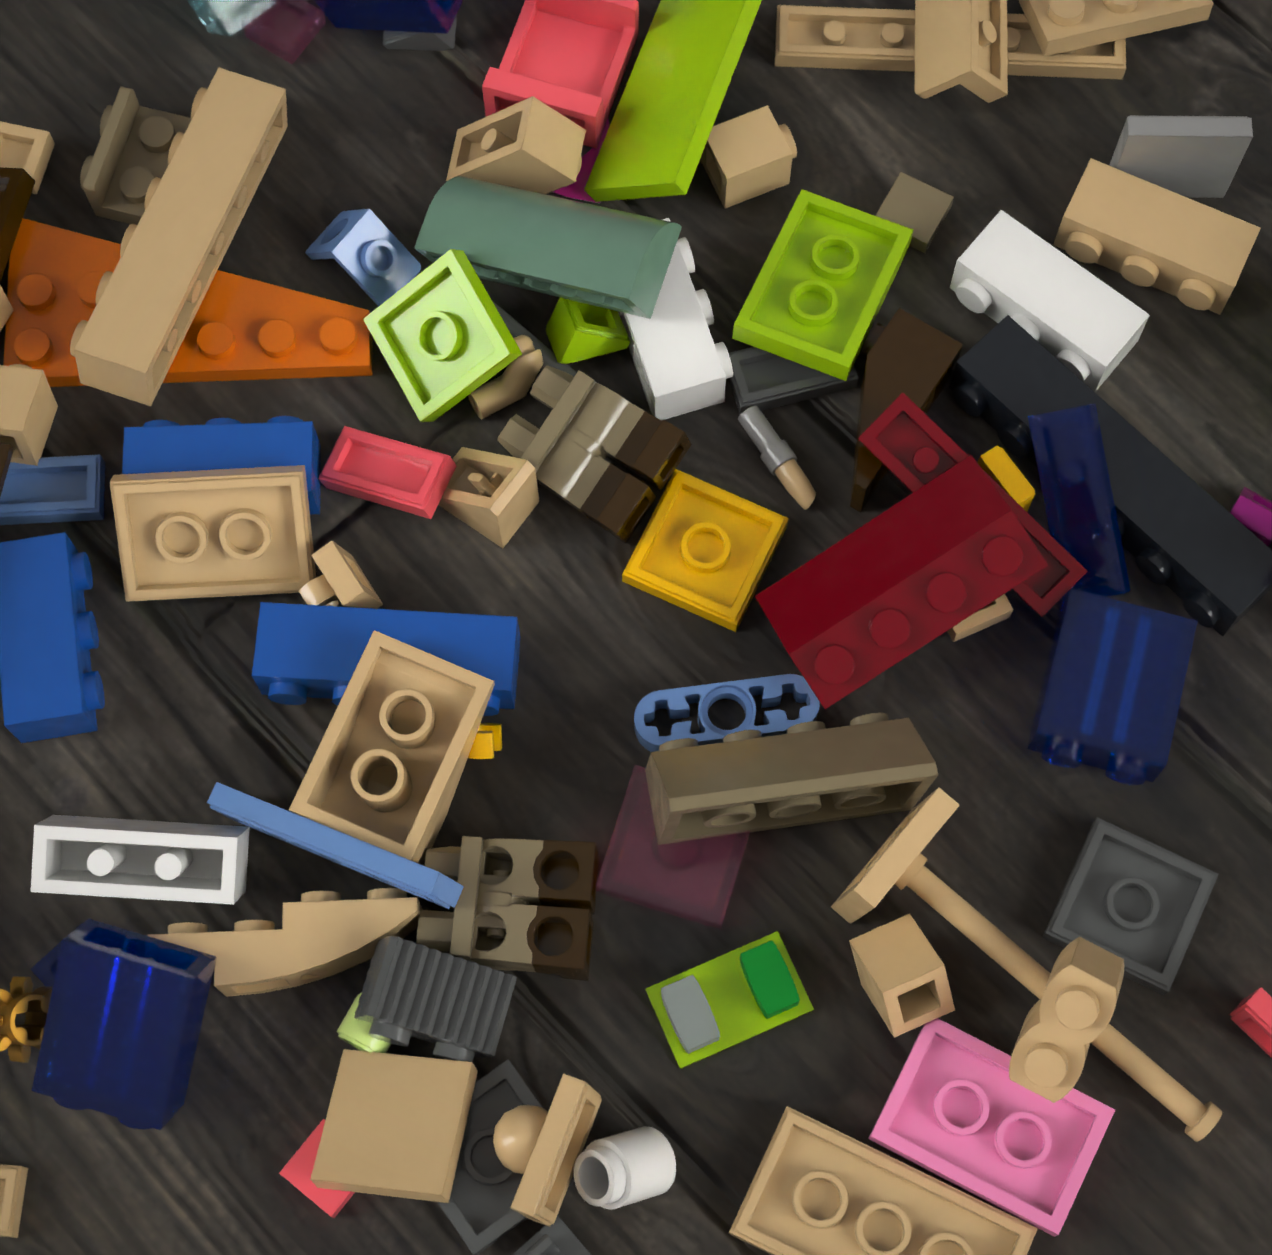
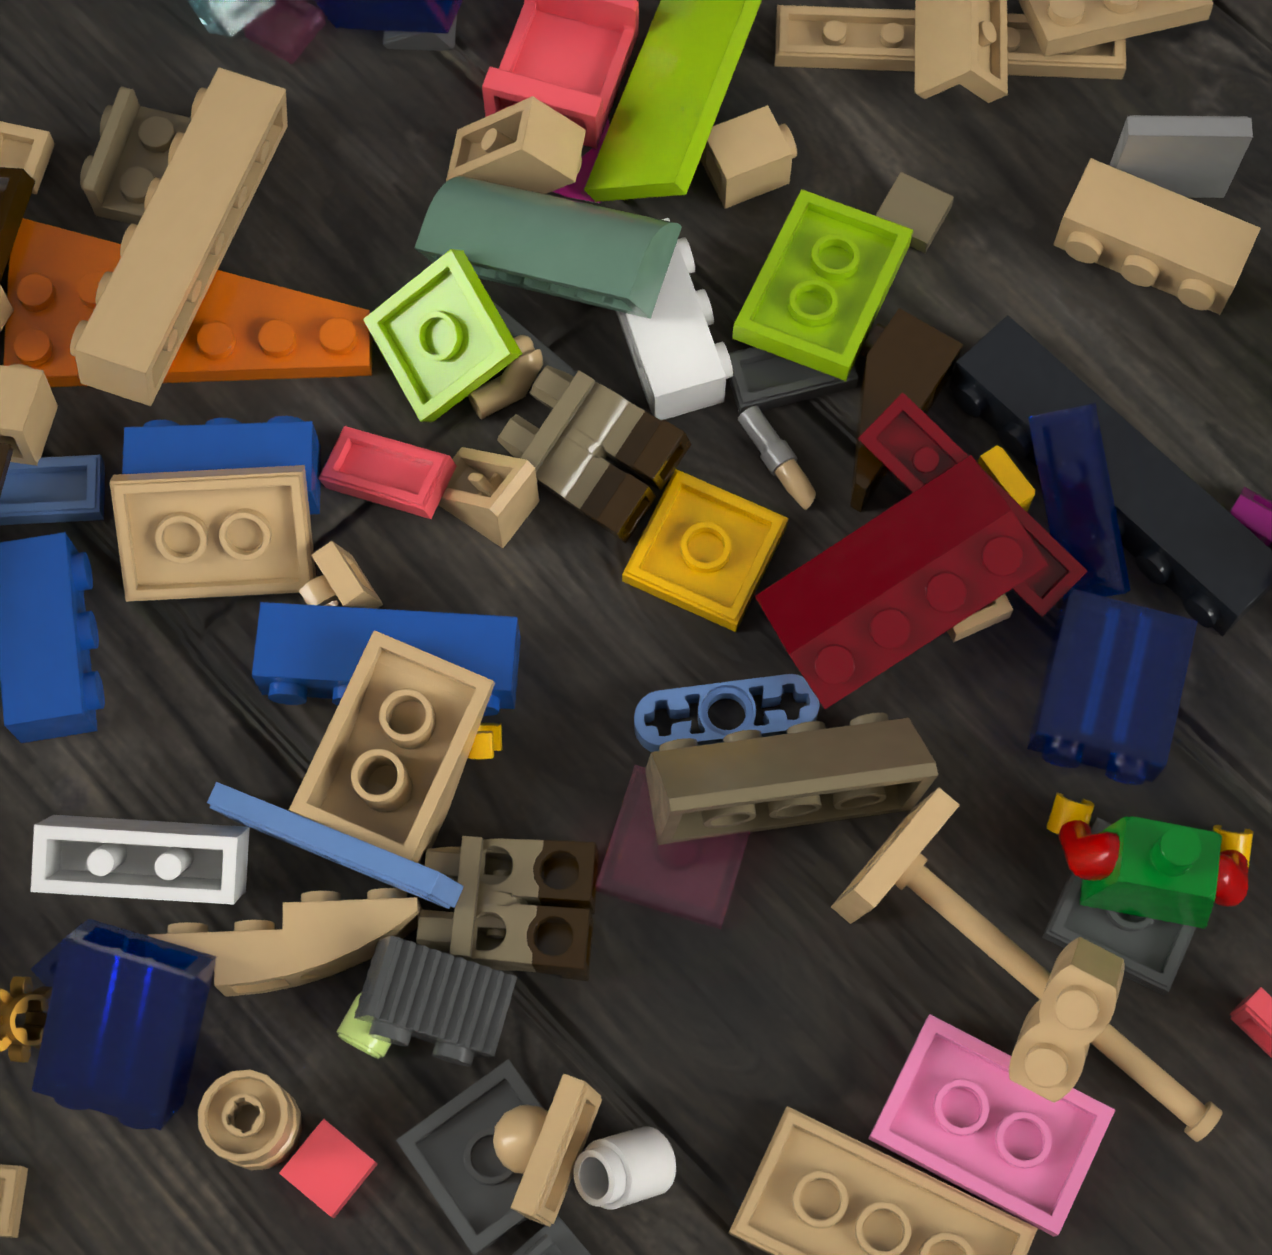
(249, 1120): none -> tan wheel
(366, 253): medium blue bracket -> none
(395, 1125): tan tile -> none
(584, 331): lime slope -> none
(729, 999): piece -> none
(902, 975): tan brick -> none
(1049, 297): white brick -> none
(1152, 864): none -> green torso

